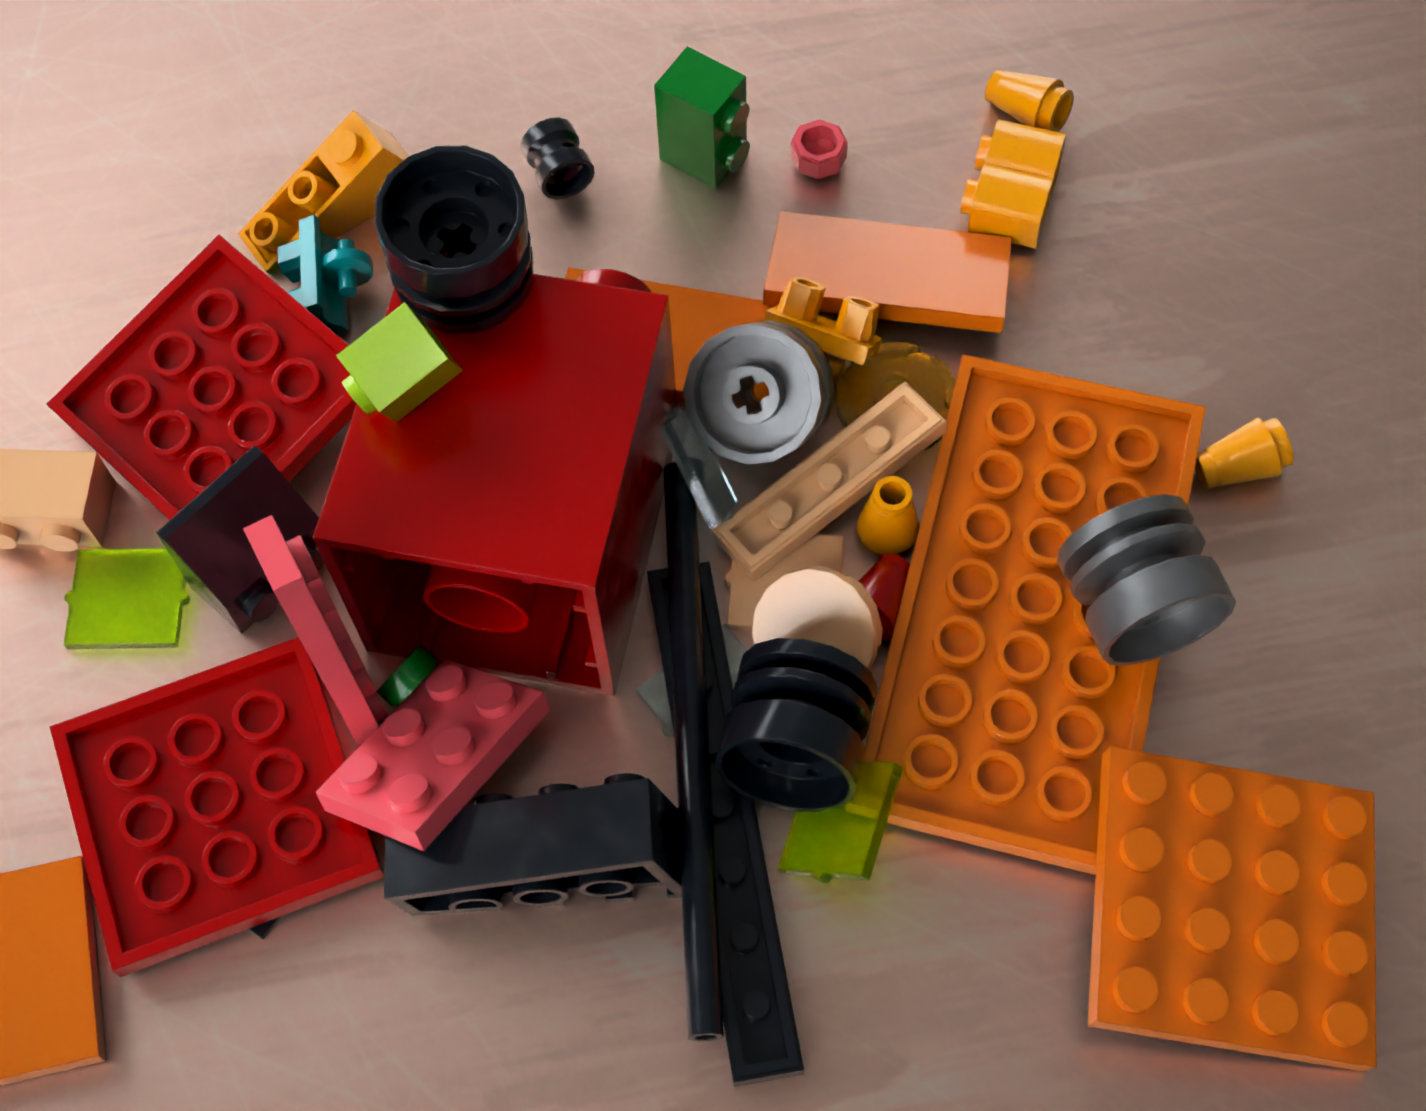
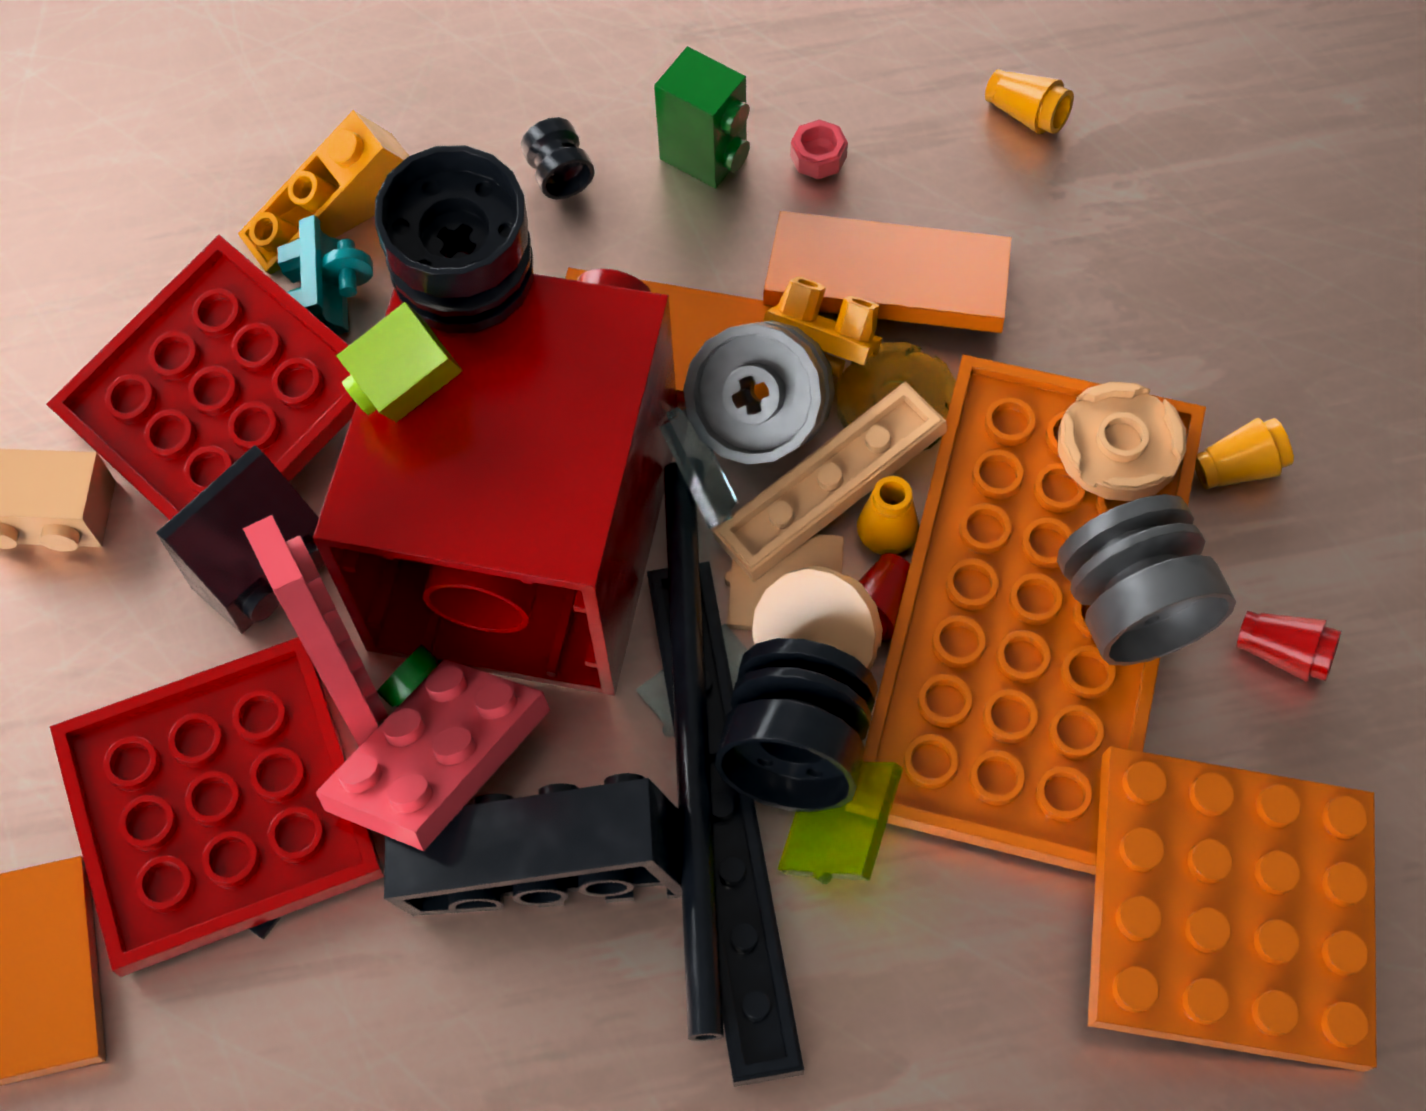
(125, 600): clear neon green piece -> none
(1014, 182): light orange brick -> none
(1121, 441): none -> light nougat tile
(1290, 643): none -> red cone

